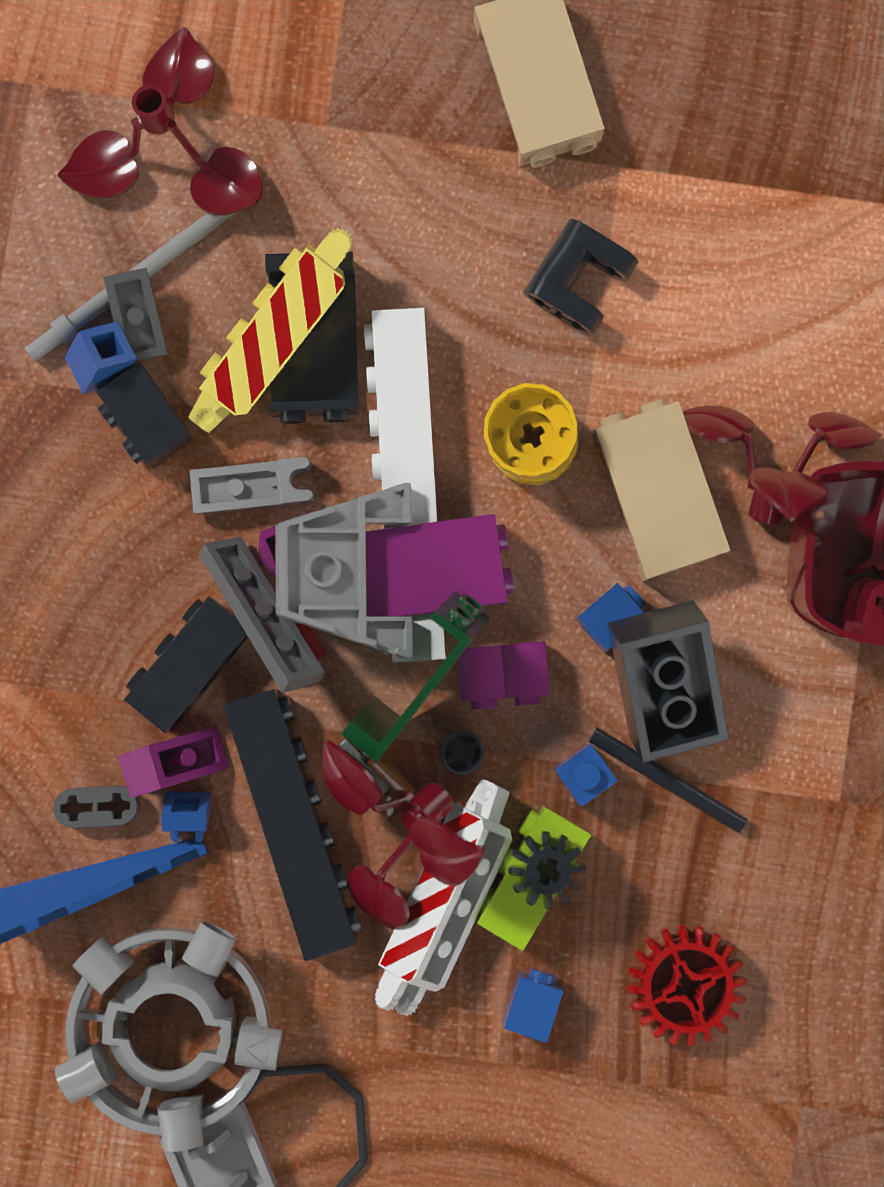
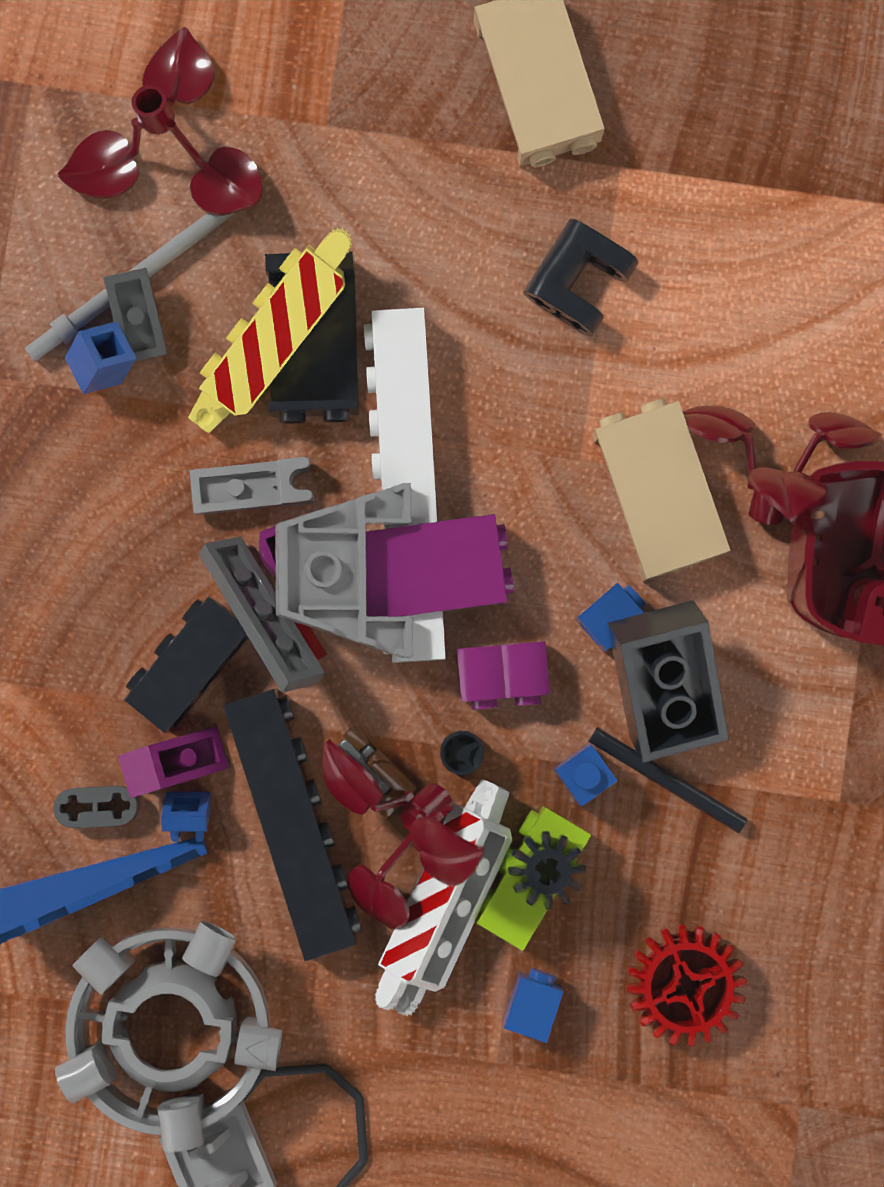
(144, 417): black brick -> none
(376, 724): dark green panel -> none
(536, 409): yellow wheel -> none

